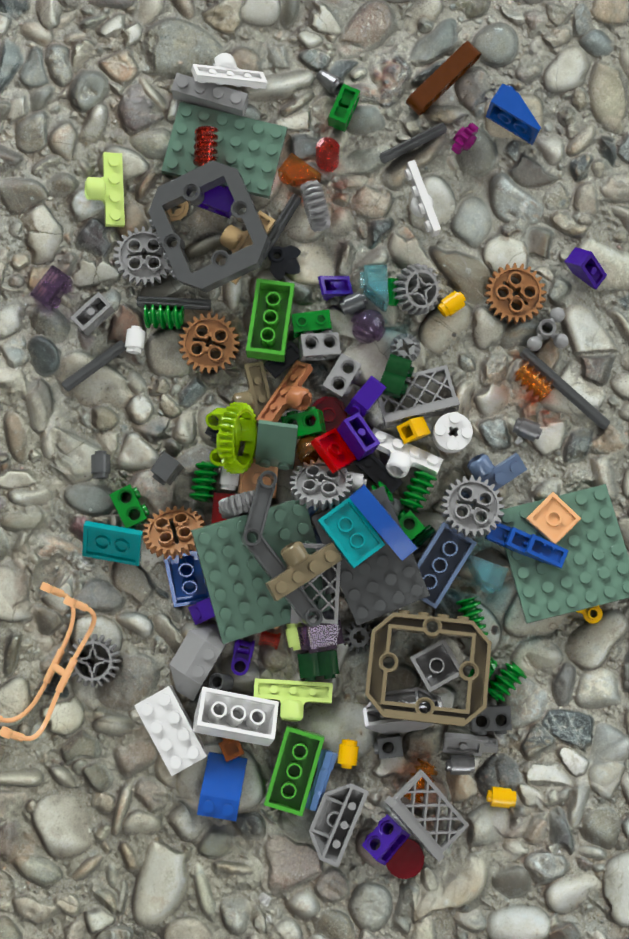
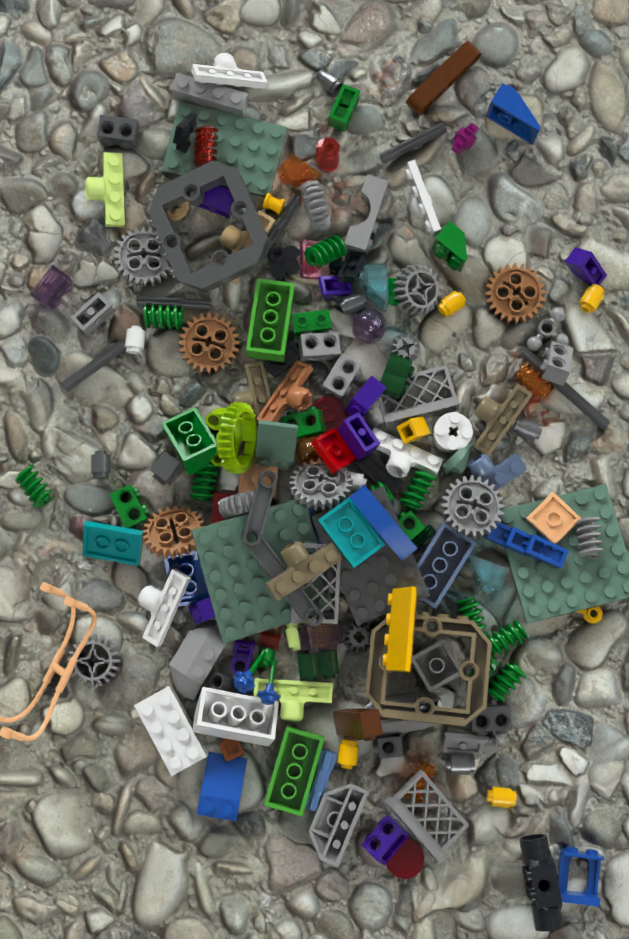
(34, 487): none -> green piece
(119, 126): none -> dark grey brick
(163, 605): none -> white plate
(183, 132): none -> black hinge
(190, 440): none -> green slope
(244, 681): none -> blue plant
(273, 203): none -> yellow bush
(306, 270): none -> clear pink plate
(325, 251): none -> green piece
(350, 268): none -> black hinge
(358, 723): none -> reddish brown brick
(373, 193): none -> light grey arch
(400, 630): none -> yellow slope
(451, 246): none -> green slope
(458, 461): none -> sand green piece
(499, 417): none -> dark tan plate
(507, 637): none -> green piece
(544, 897): none -> black brick
(556, 363): none -> light grey brick
(588, 537): none -> light grey piece
(590, 897): none -> blue panel
(591, 298): none -> yellow brick

